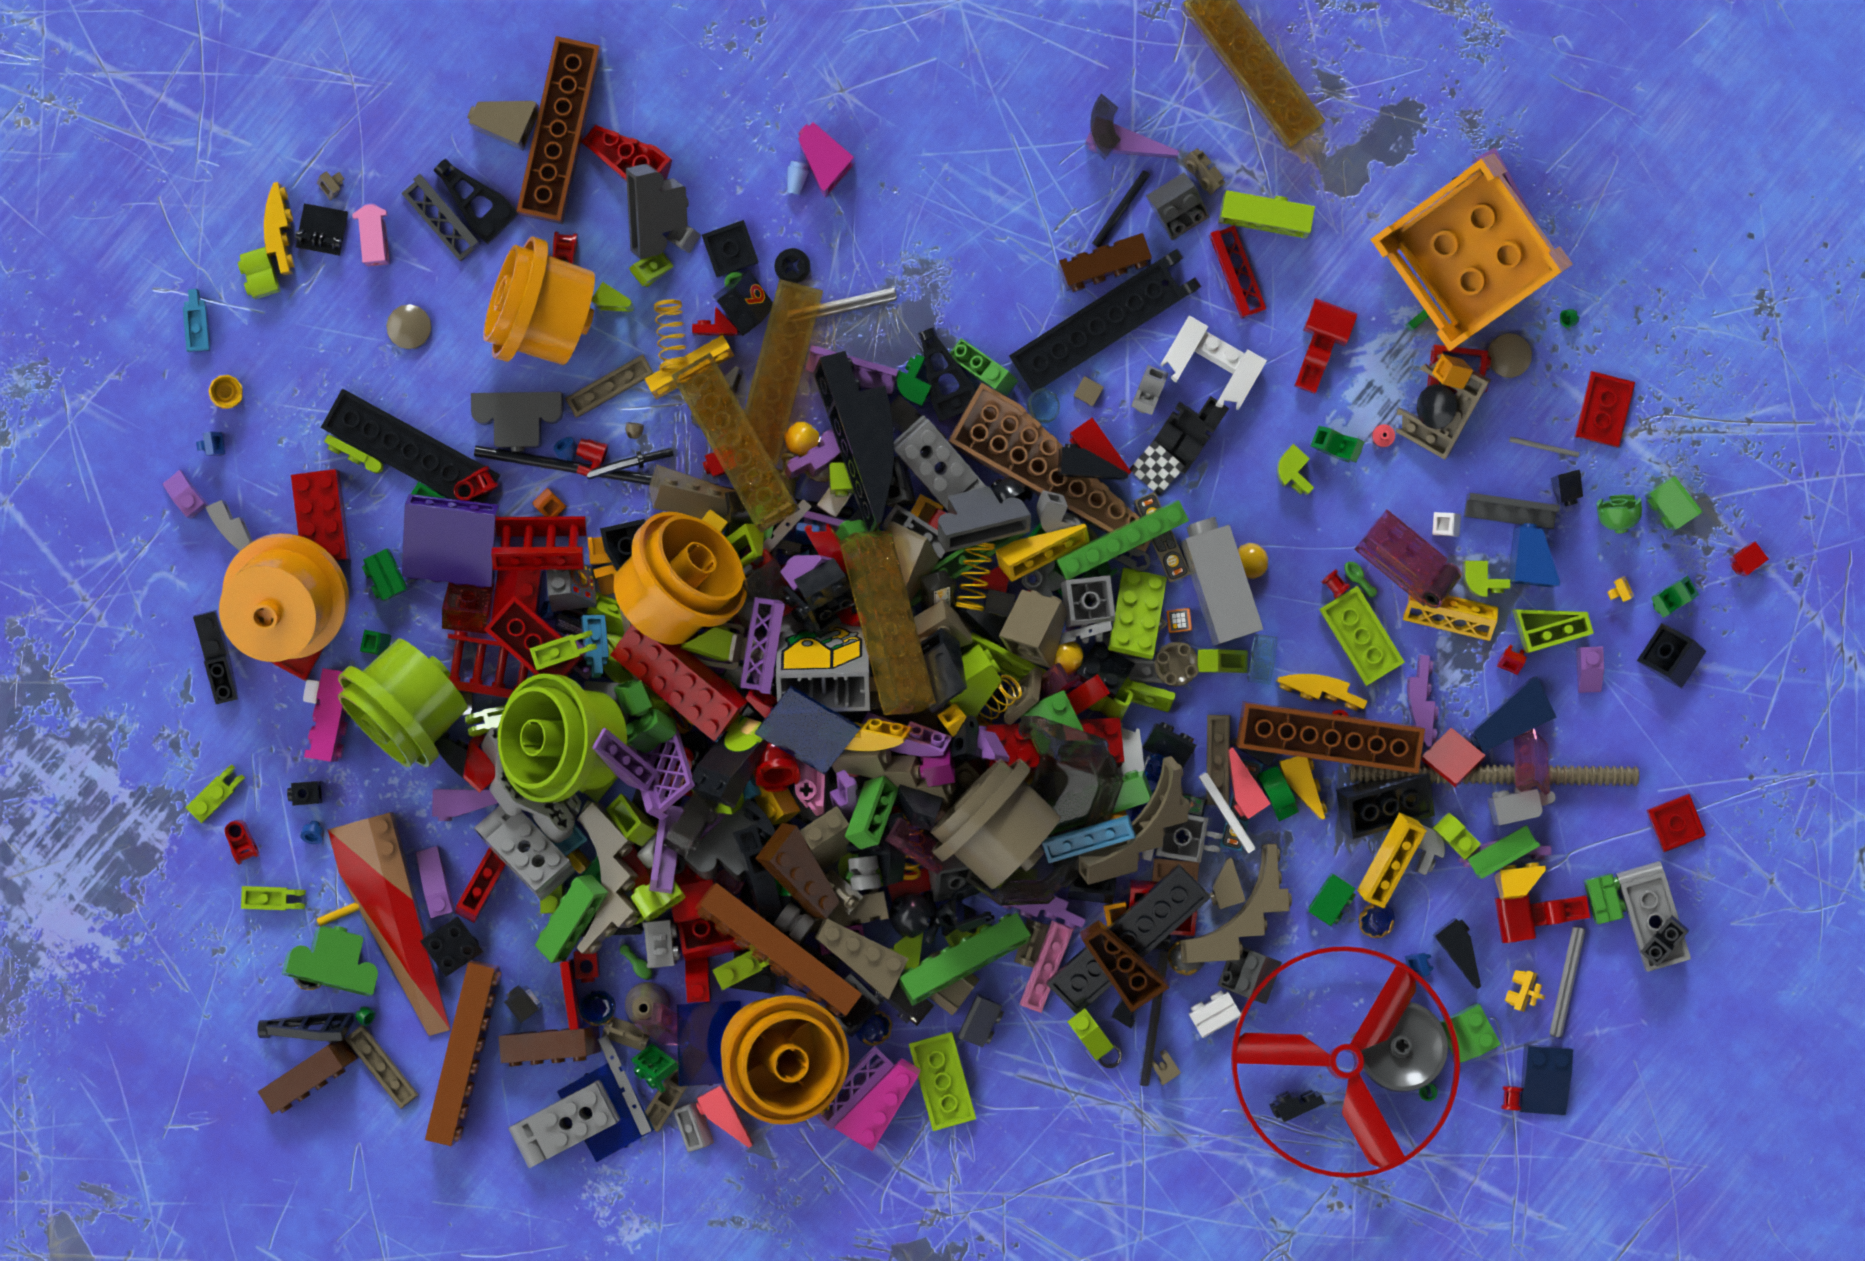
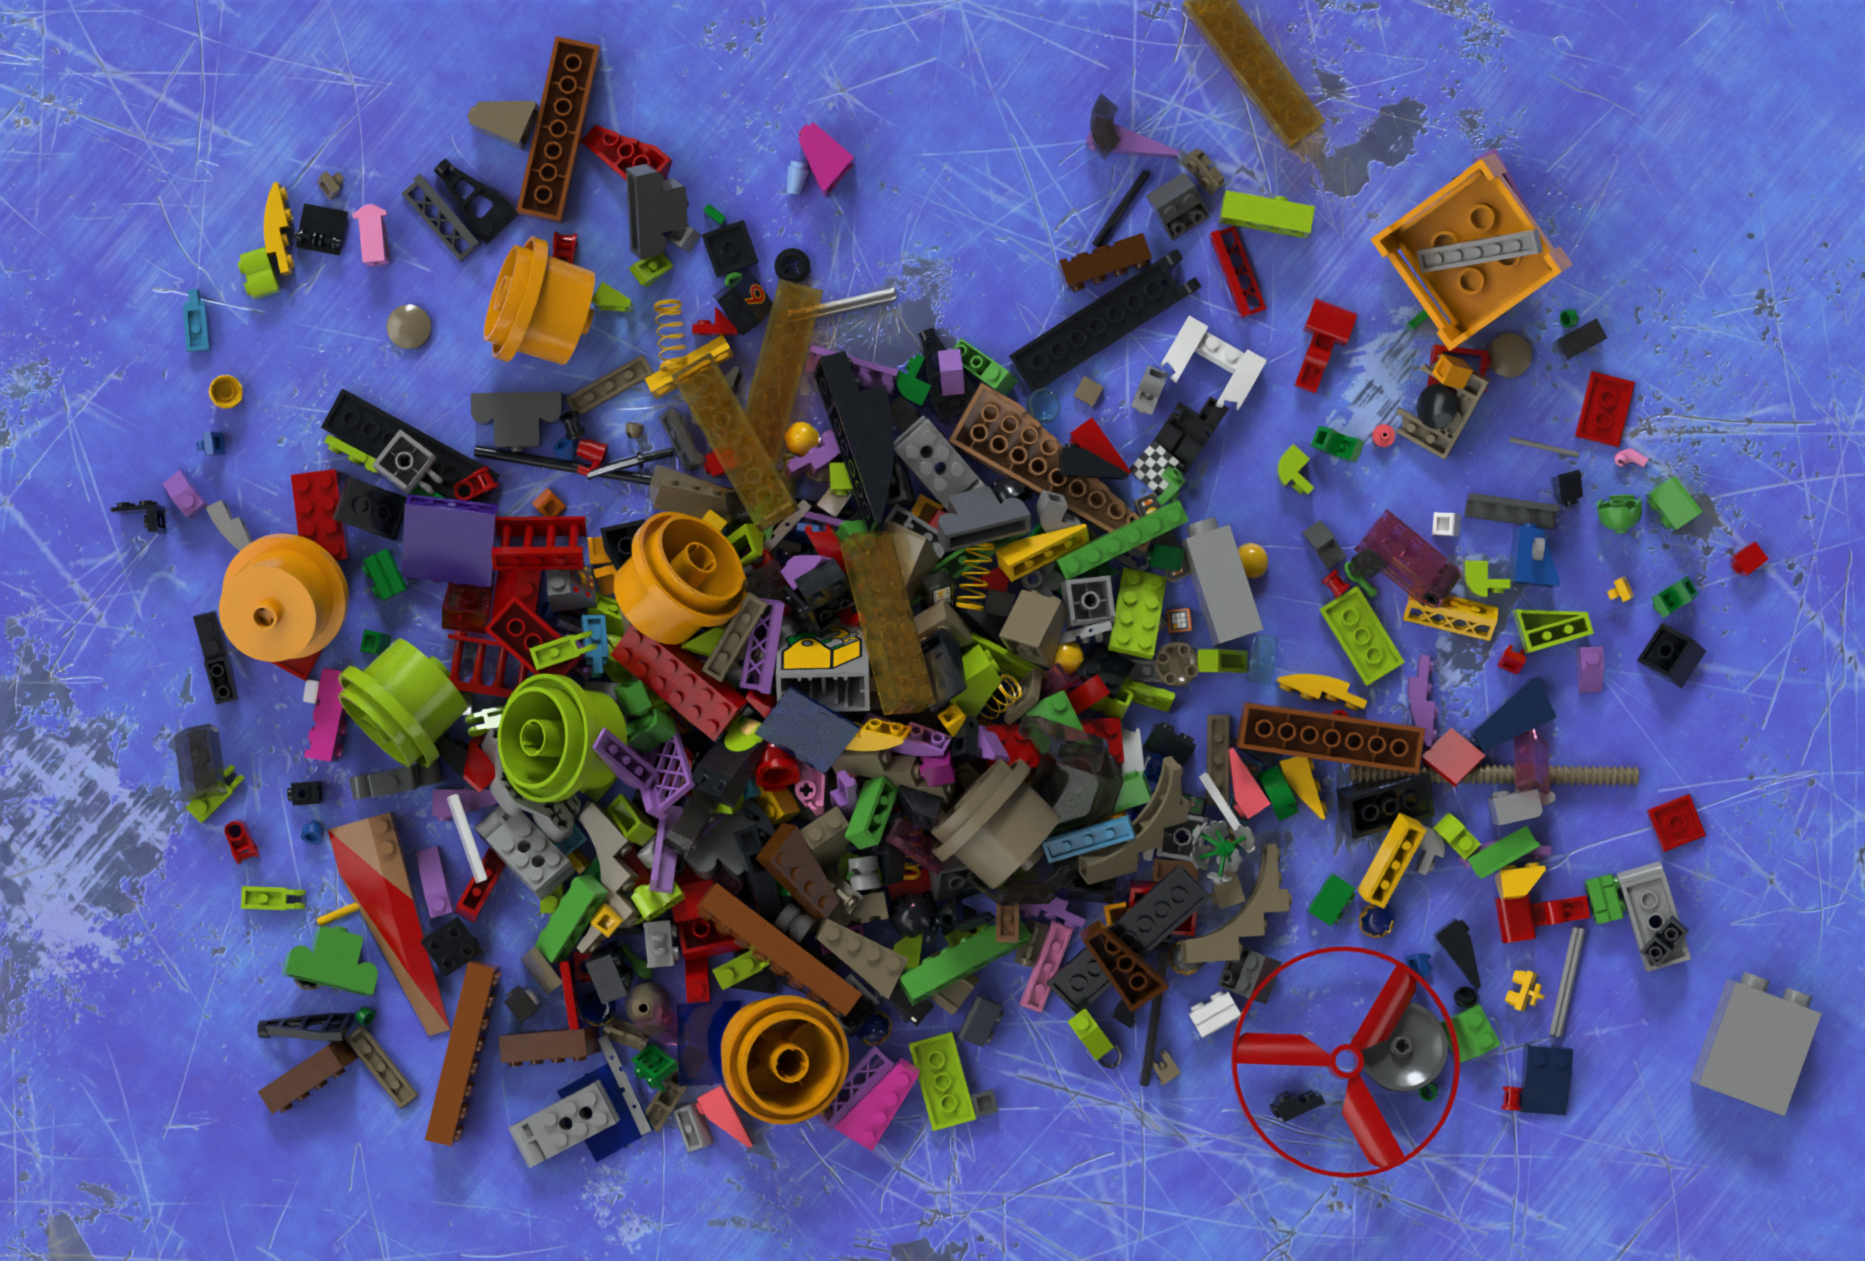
(155, 515): none -> black bracket
(200, 762): none -> clear smoke slope
(370, 508): none -> black tile
(395, 780): none -> dark grey brick
(409, 477): none -> light grey hinge
(467, 838): none -> white tile
(541, 970): none -> dark tan tile
(572, 432): none -> black bush
(605, 920): none -> yellow slope
(610, 972): none -> black slope
(681, 440): none -> dark grey plate
(715, 215): none -> green tile
(735, 637): none -> dark tan tile
(951, 372): none -> medium lavender slope
(984, 1103): none -> dark grey plate
(1007, 923): none -> medium nougat plate
(1165, 558): none -> dark green slope
(1175, 480): none -> bright green bracket
(1228, 854): none -> light grey plant
(1324, 544): none -> dark grey slope
(1367, 564): none -> clear smoke slope
(1465, 997): none -> black plate
(1479, 251): none -> light grey plate
(1538, 548): none -> light grey tile
(1580, 340): none -> clear smoke brick
(1630, 455): none -> bright pink arm
(1757, 1043): none -> light grey brick

